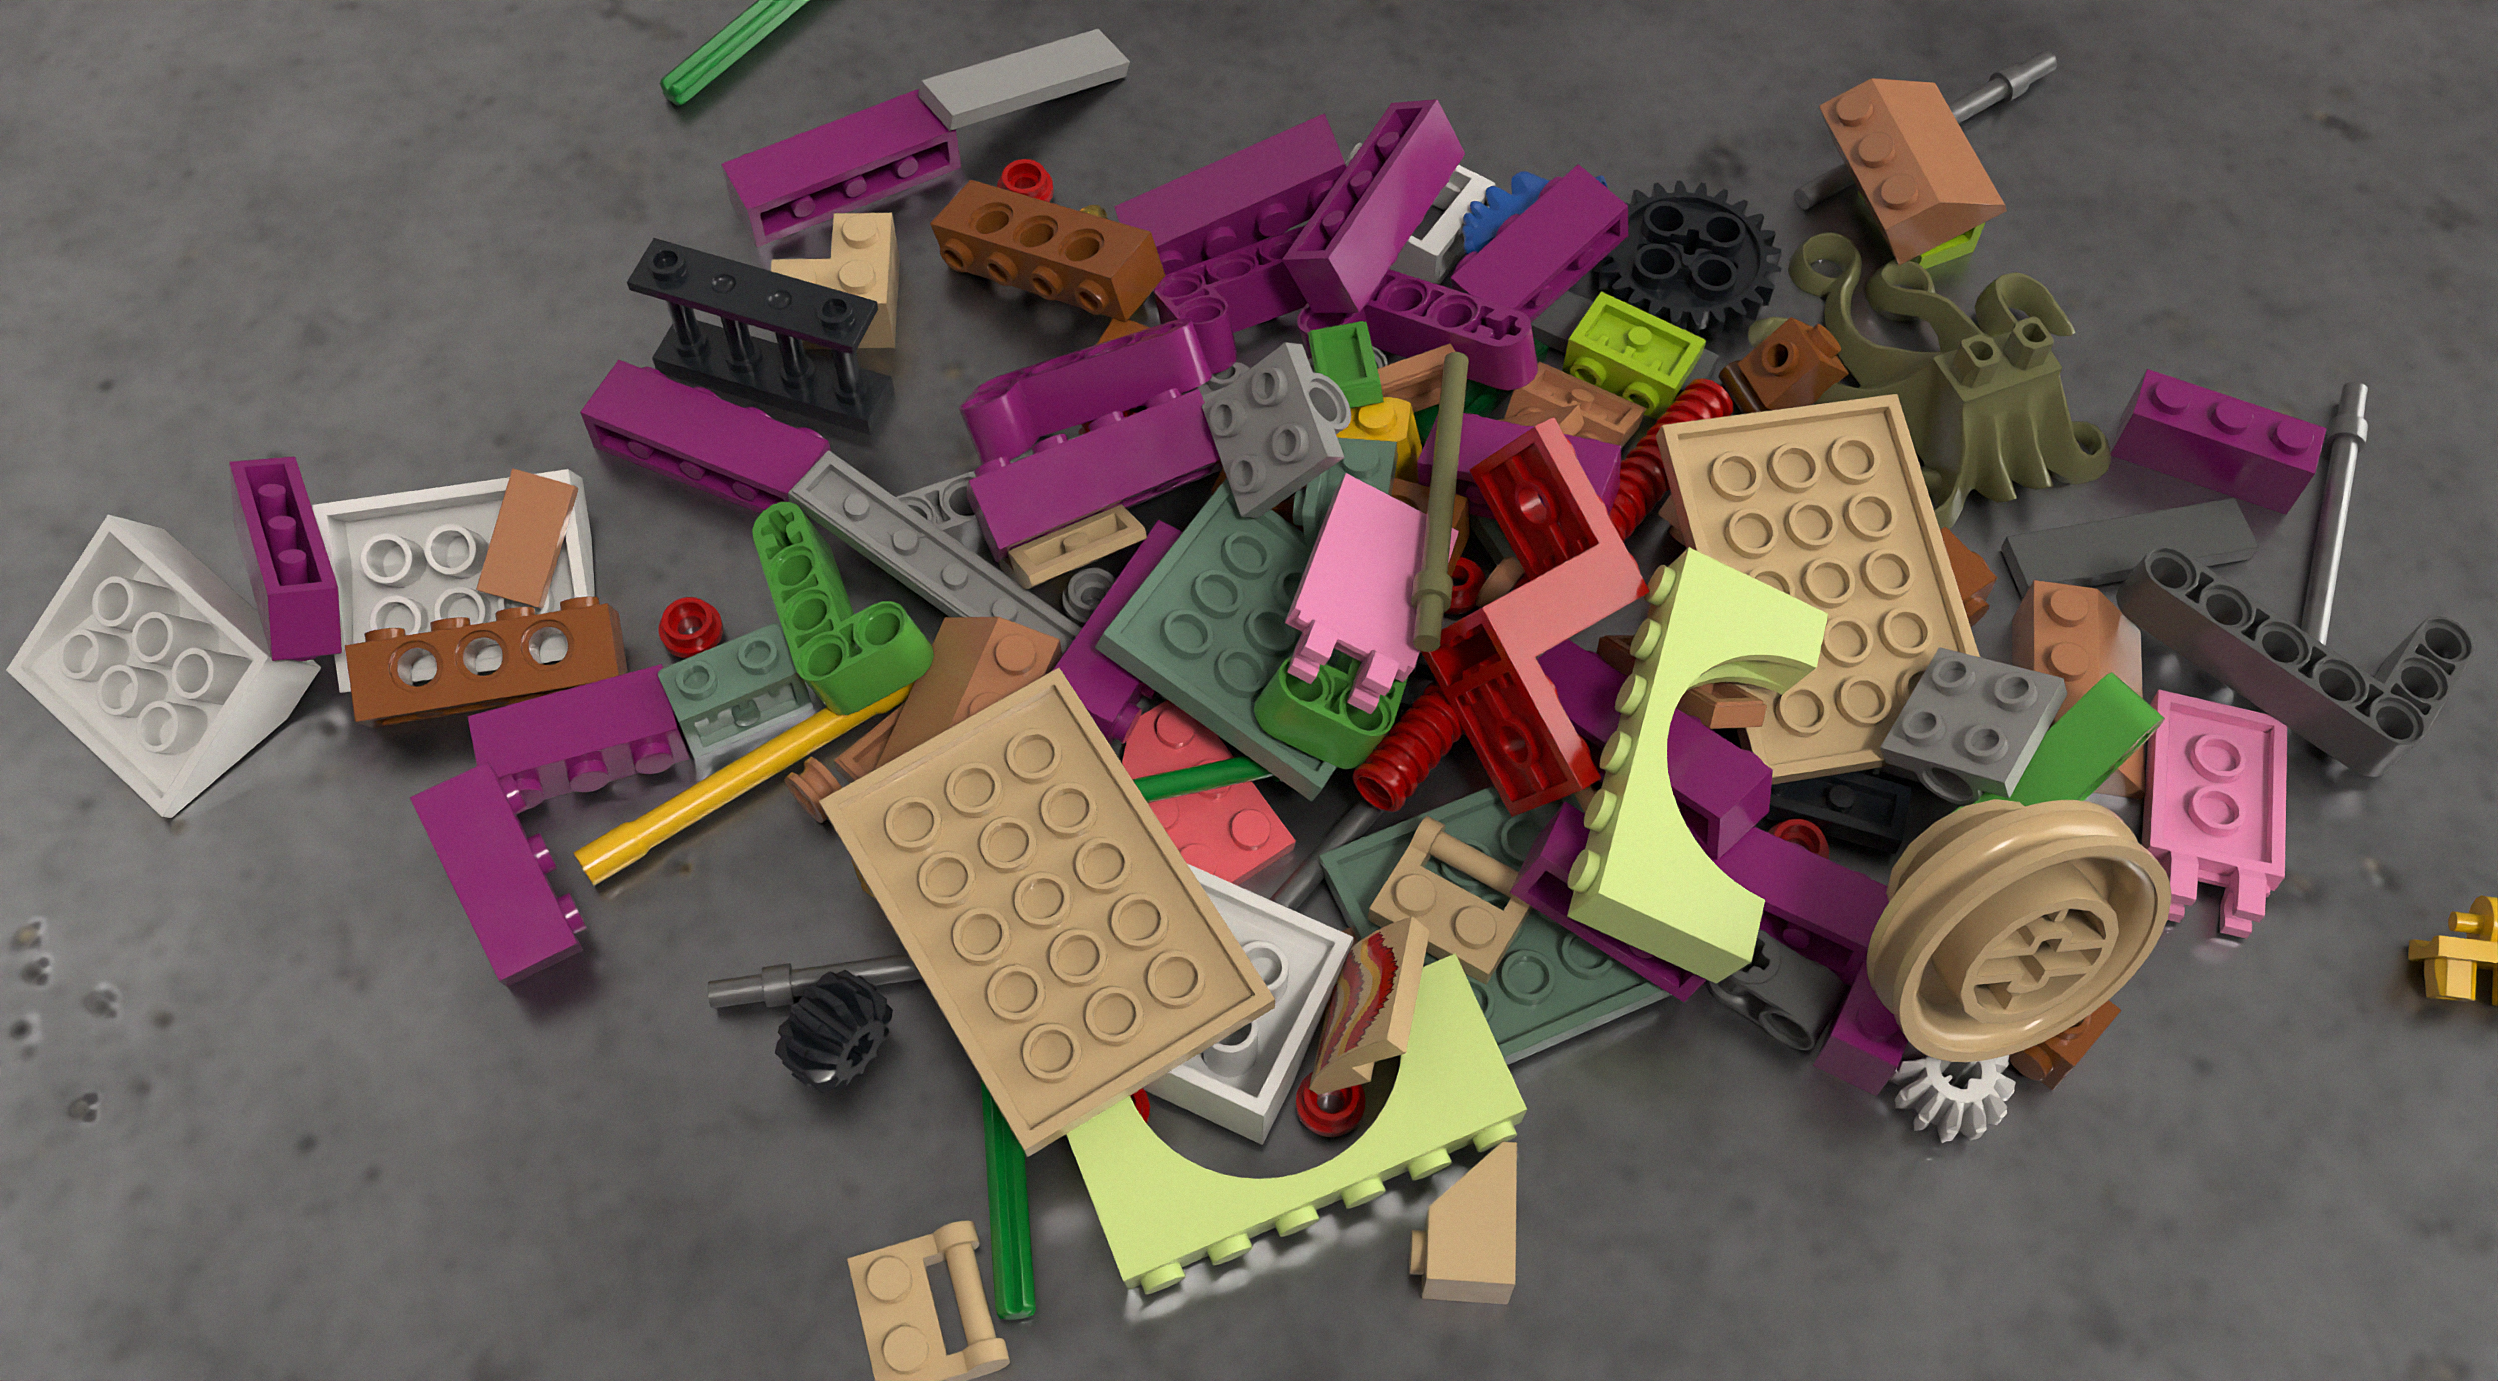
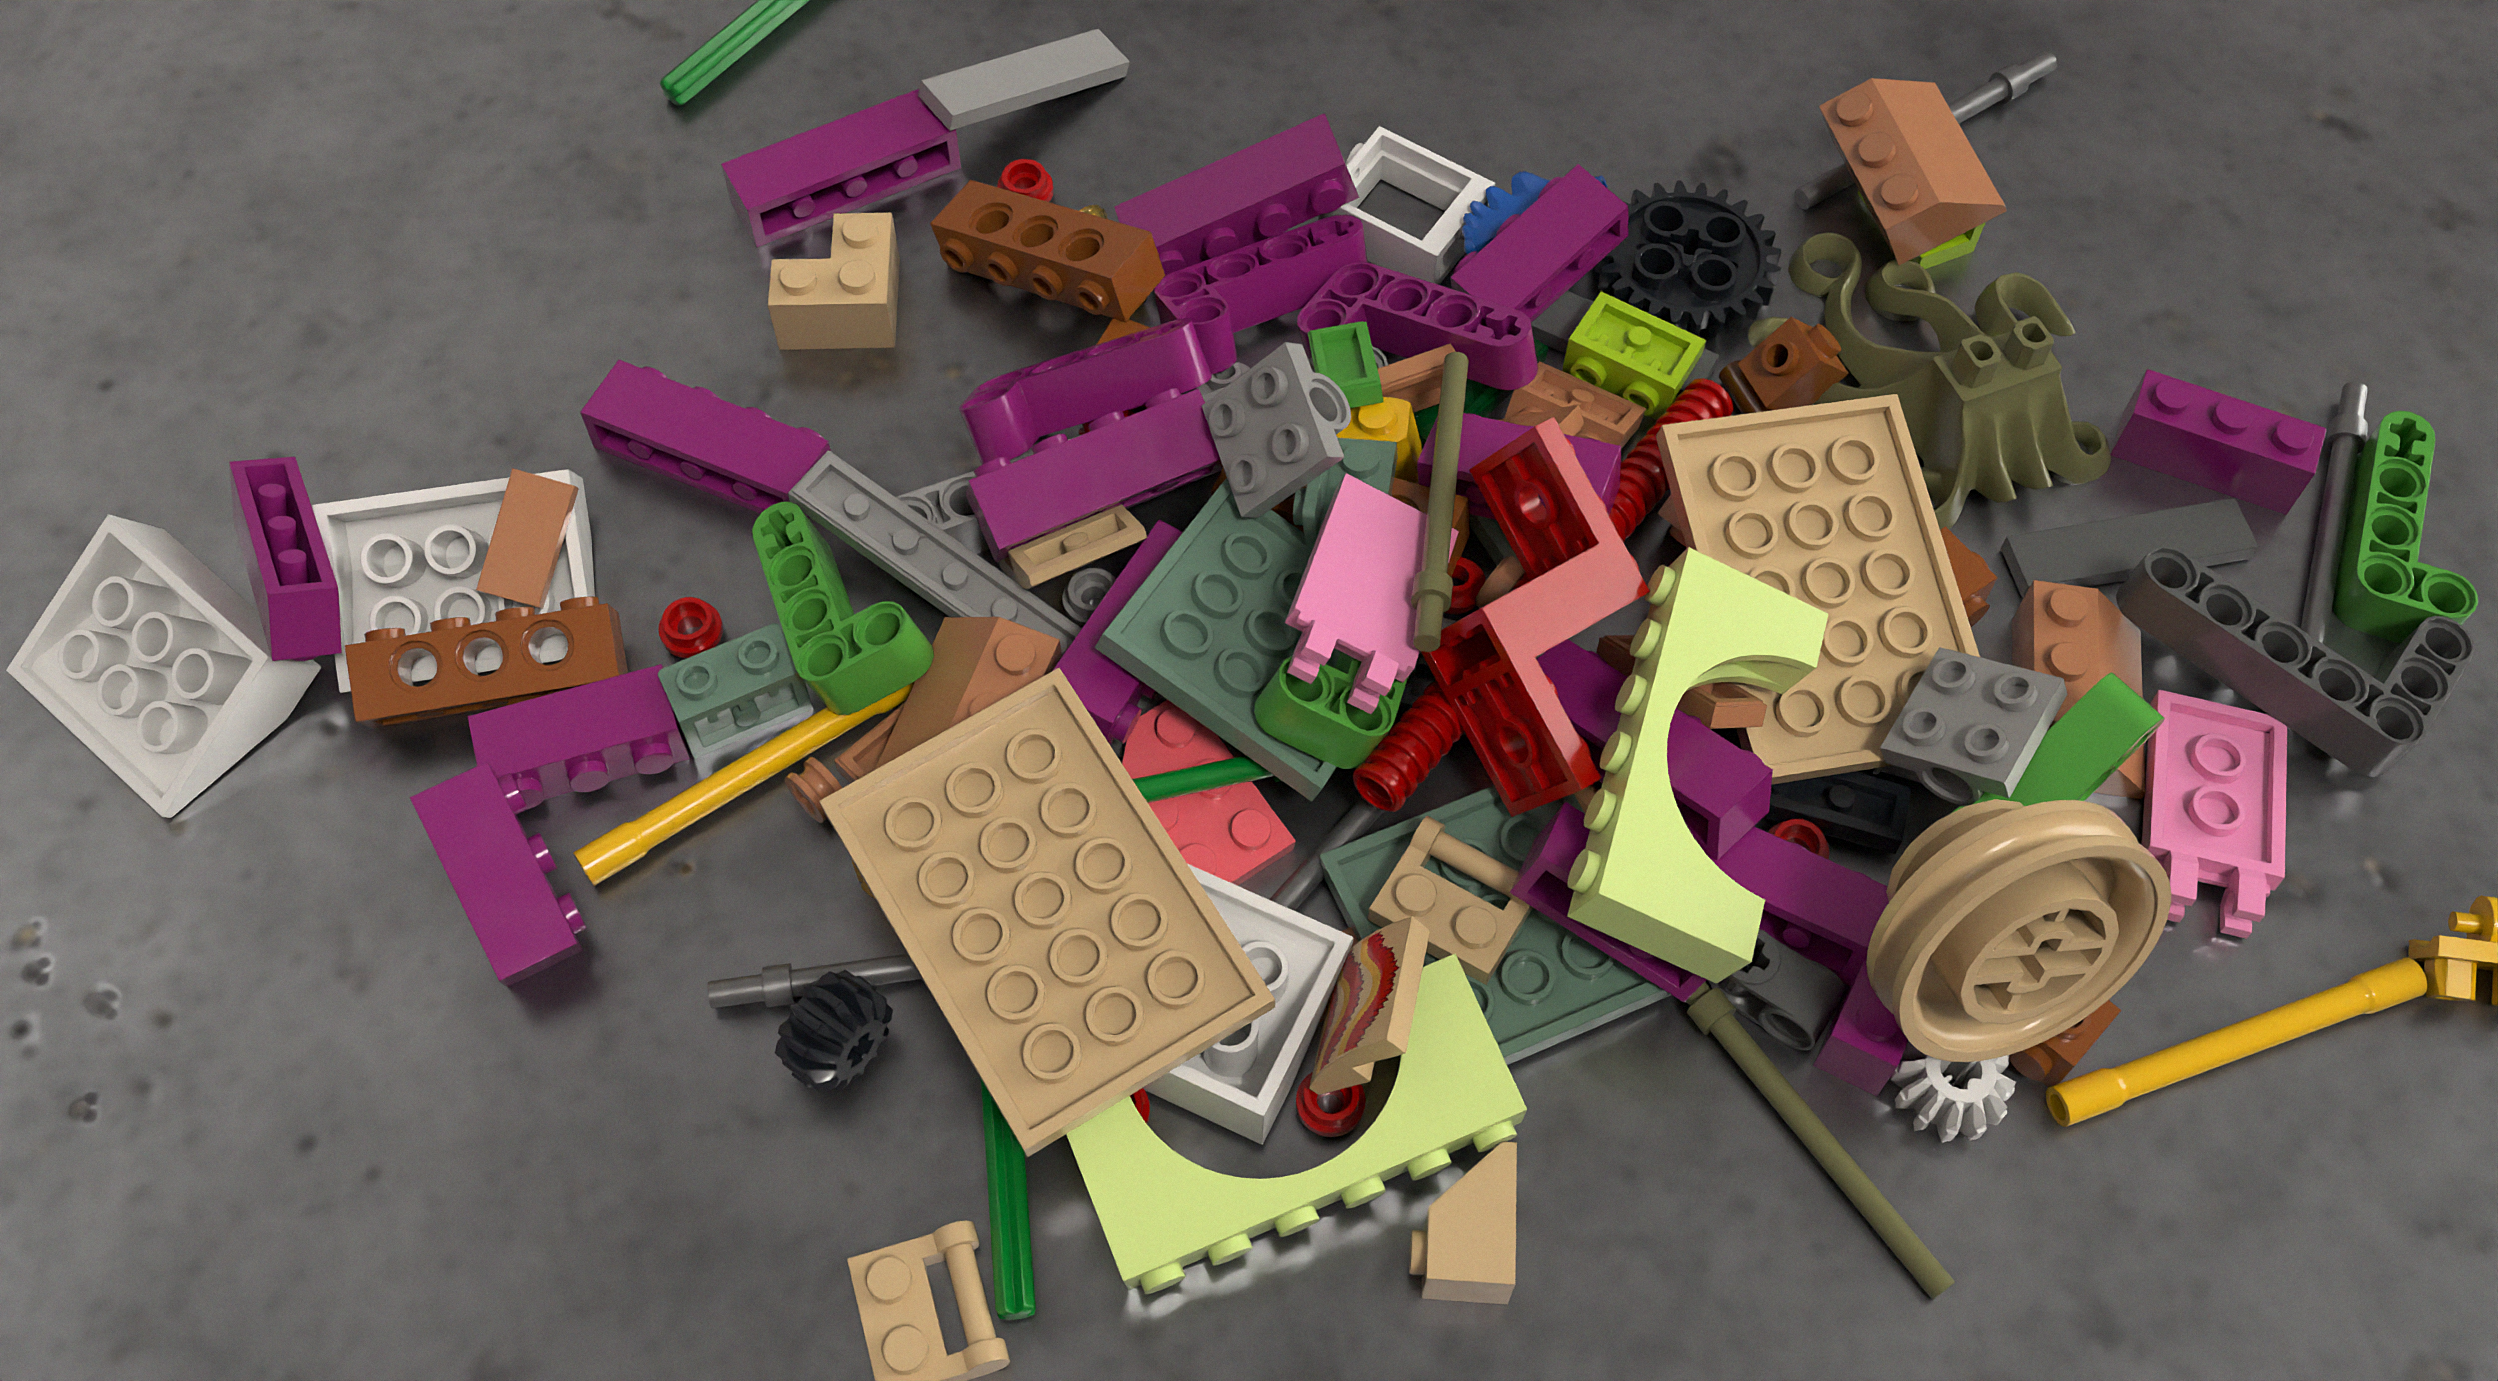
(757, 368): black fence -> none
(1374, 207): magenta brick -> none
(1714, 1014): none -> olive bar
(2111, 1087): none -> yellow piece
(2379, 575): none -> bright green beam

